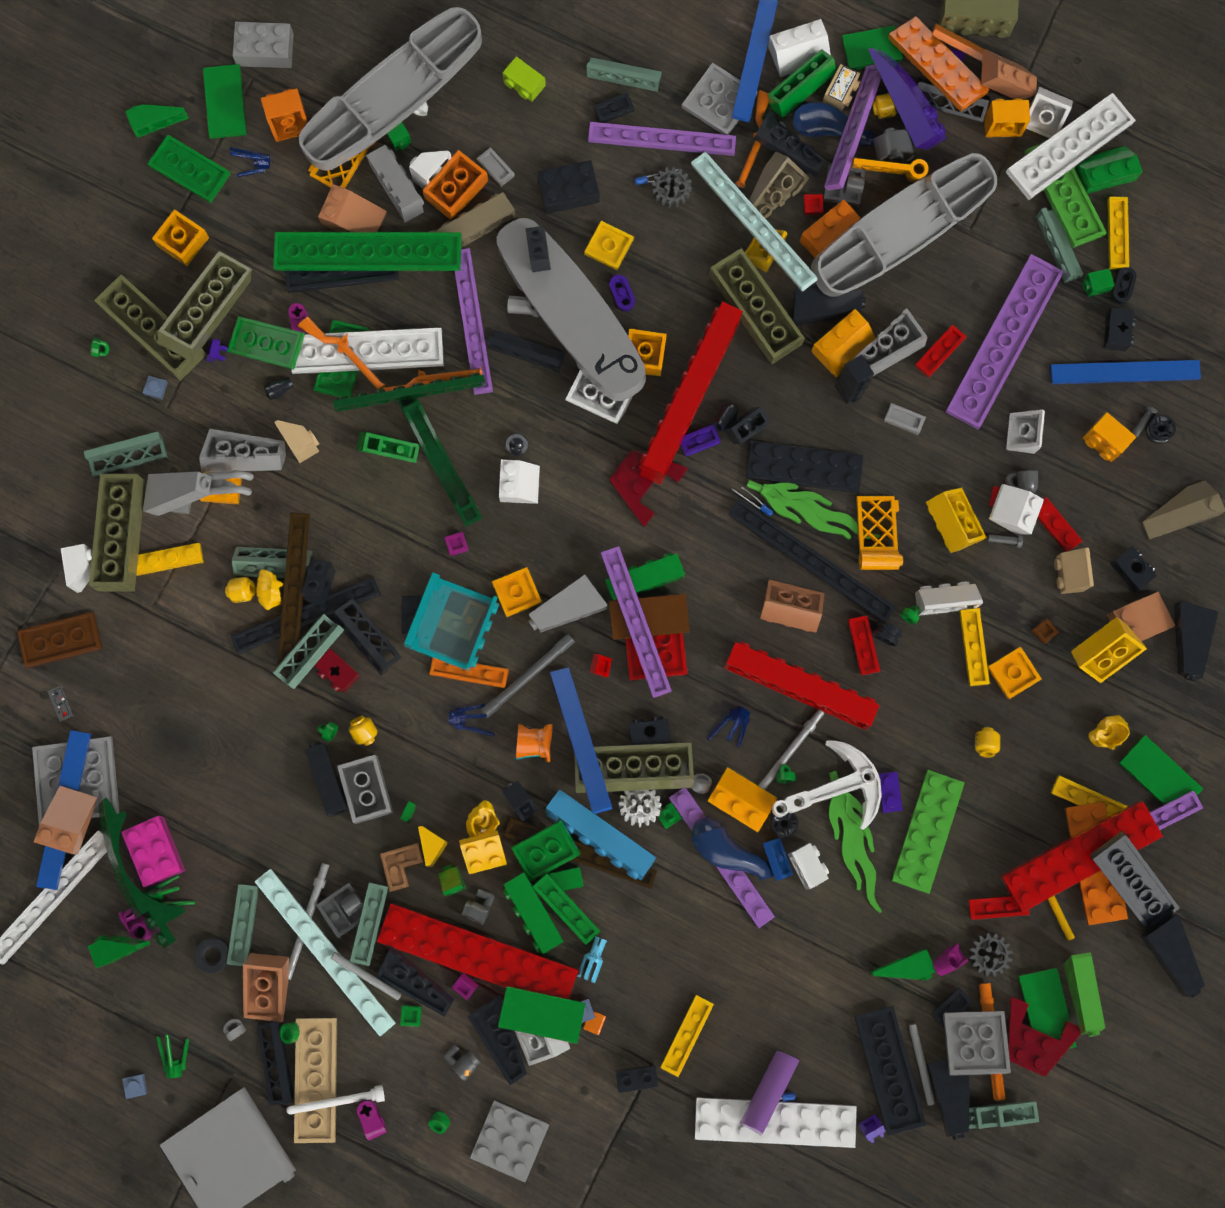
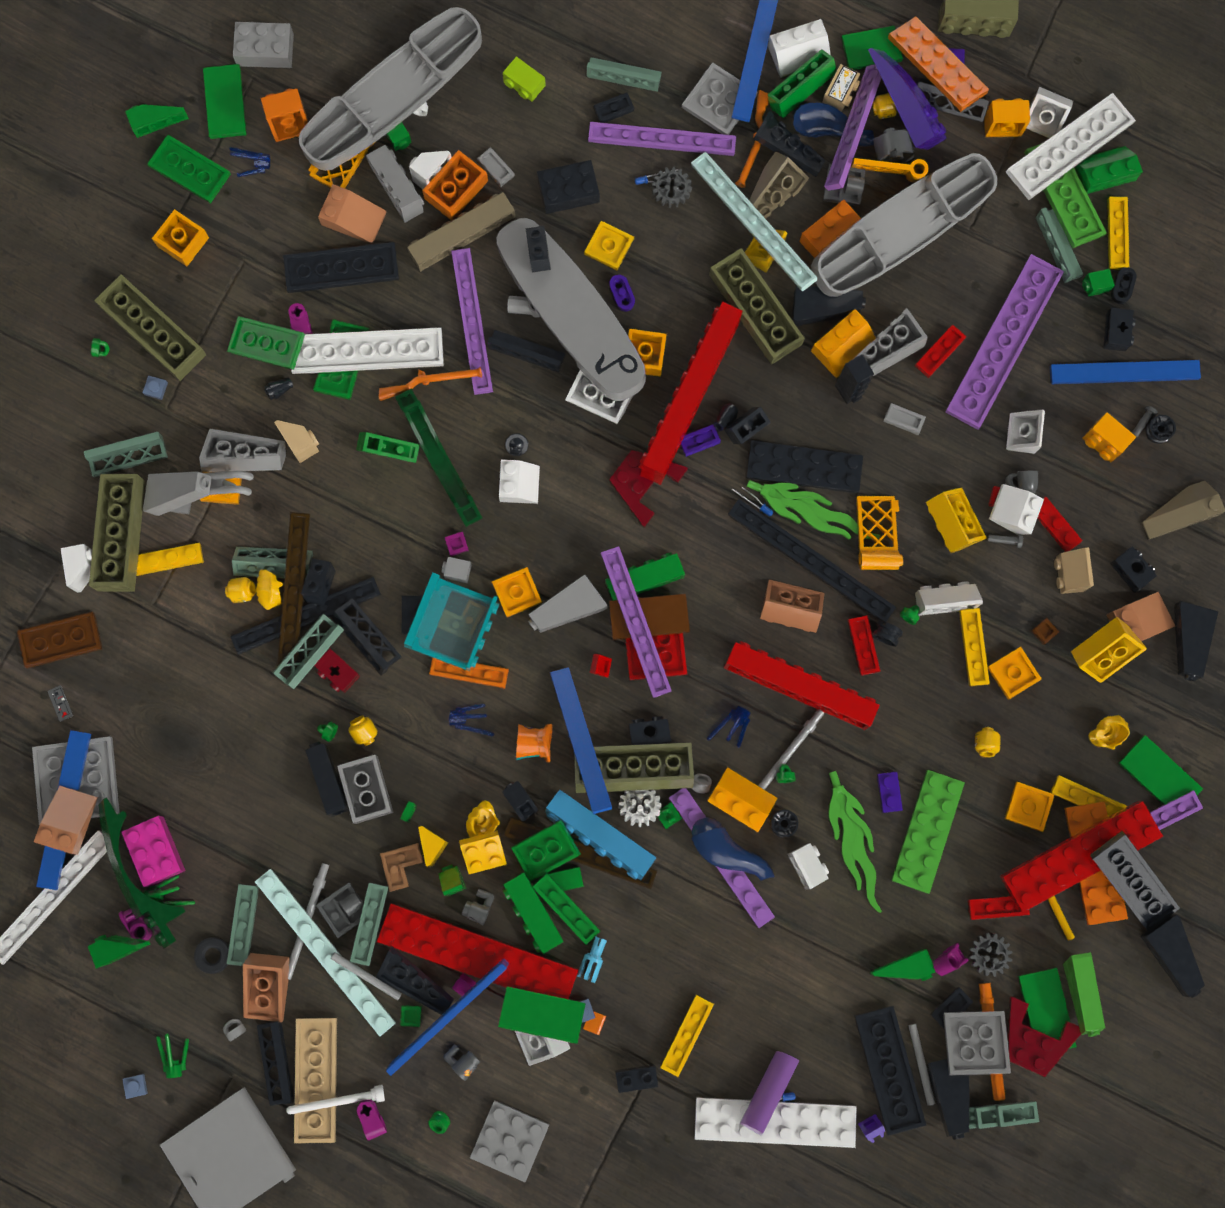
(204, 306): olive brick -> none
(213, 351): dark purple tile -> none
(289, 1032): green tile -> none
(311, 328): orange piece -> none
(367, 251): green plate -> none
(416, 391): dark green plate -> none
(445, 1018): none -> blue tile
(456, 569): none -> light grey brick
(499, 1041): black wing -> none
(560, 647): dark grey piece -> none
(778, 859): blue plate -> none
(813, 204): red plate -> none
(849, 783): white piece -> none
(957, 42): orange tile -> none
(1007, 76): nougat slope -> none
(1029, 806): none -> light orange plate

